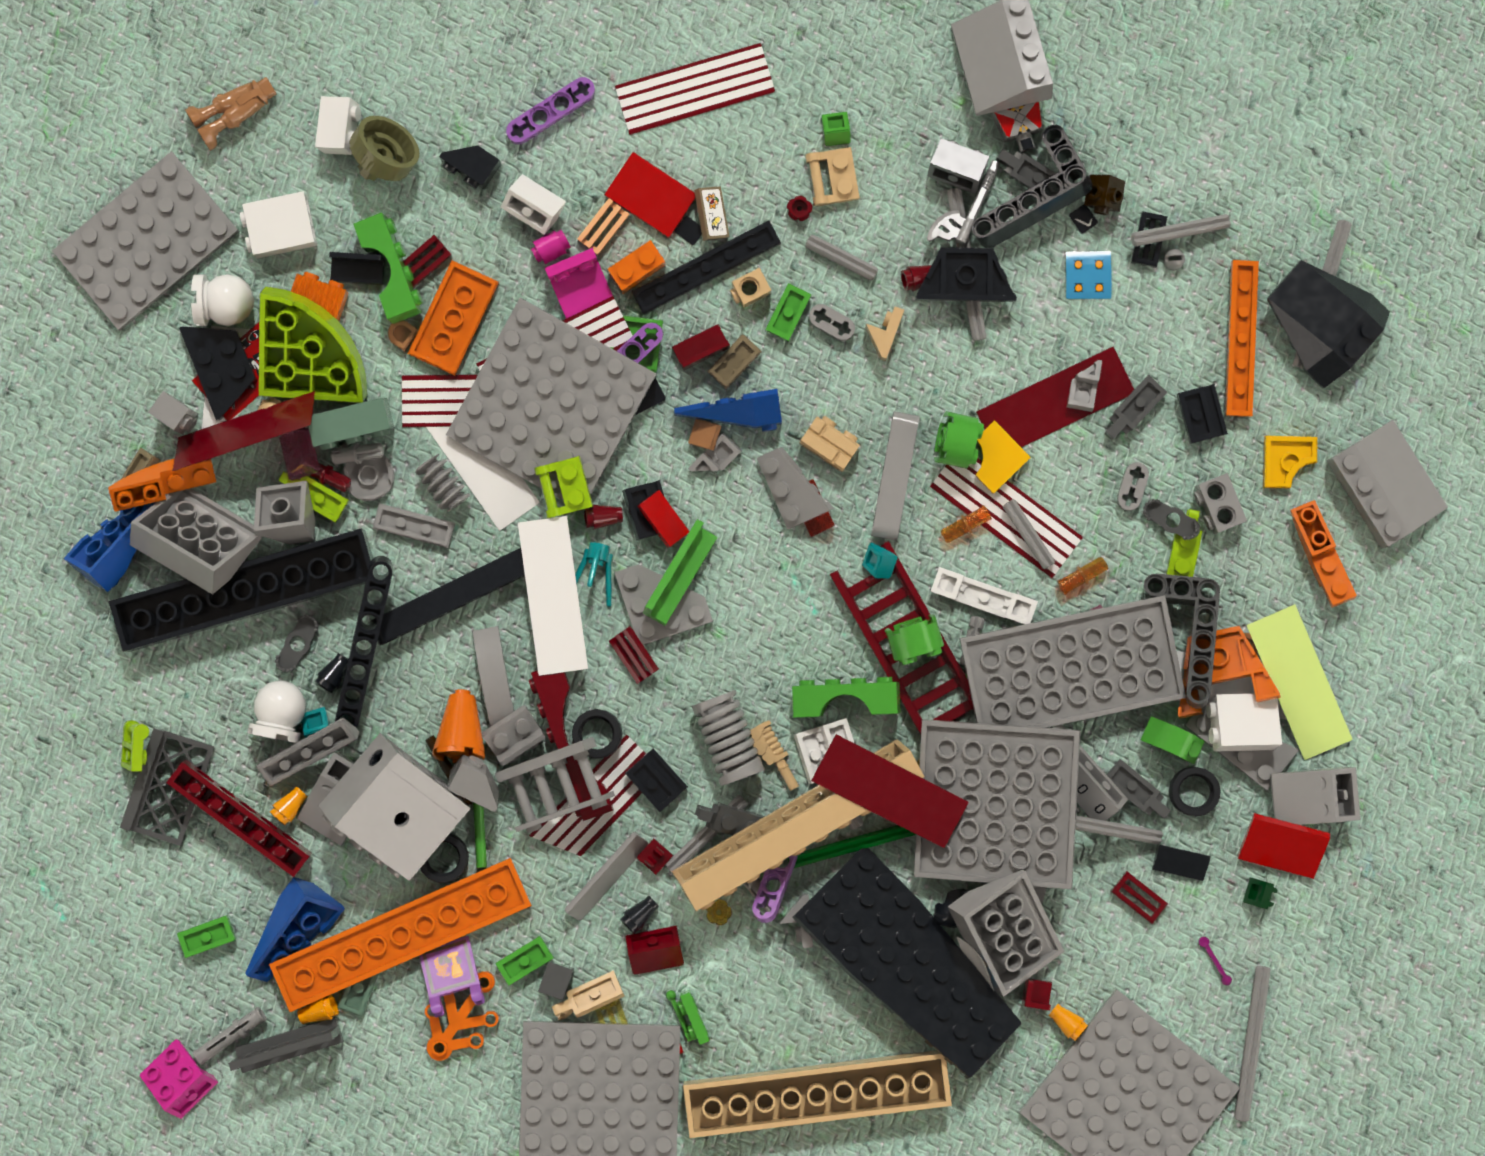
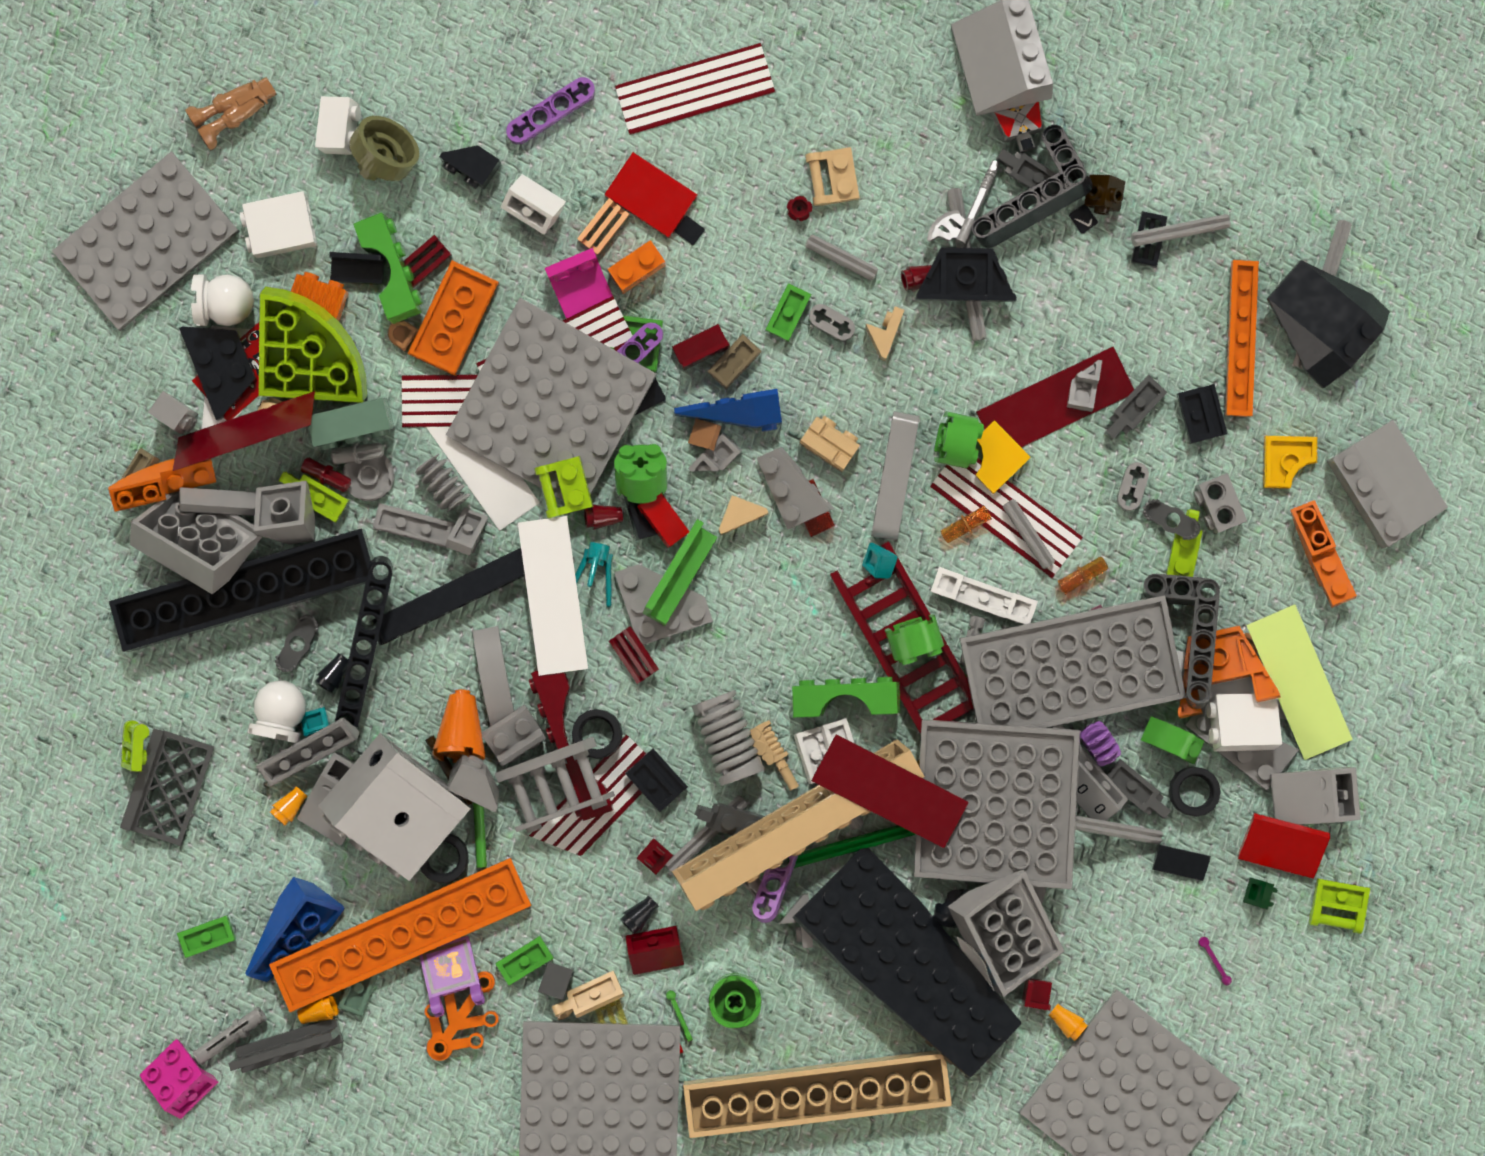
(108, 552): blue wedge -> none
(217, 501): none -> light grey tile
(239, 817): dark red brick -> none
(299, 454): clear pink slope -> none
(467, 531): none -> light grey slope
(550, 246): dark pink brick -> none
(606, 876): light grey slope -> none
(640, 472): none -> bright green brick
(697, 1028): bright green plate -> none
(706, 267): black tile -> none
(711, 213): tile -> none
(721, 919): clear yellow plate -> none
(736, 1015): none -> bright green brick
(740, 513): none -> tan slope
(758, 279): tan brick -> none
(836, 129): bright green slope -> none
(958, 165): brick -> none
(1088, 275): dark azure sticker -> none
(1100, 743): none -> medium lavender gear
(1121, 883): dark red tile -> none
(1176, 264): light grey hinge -> none
(1252, 1043): light grey axle -> none
(1342, 897): none -> lime plate

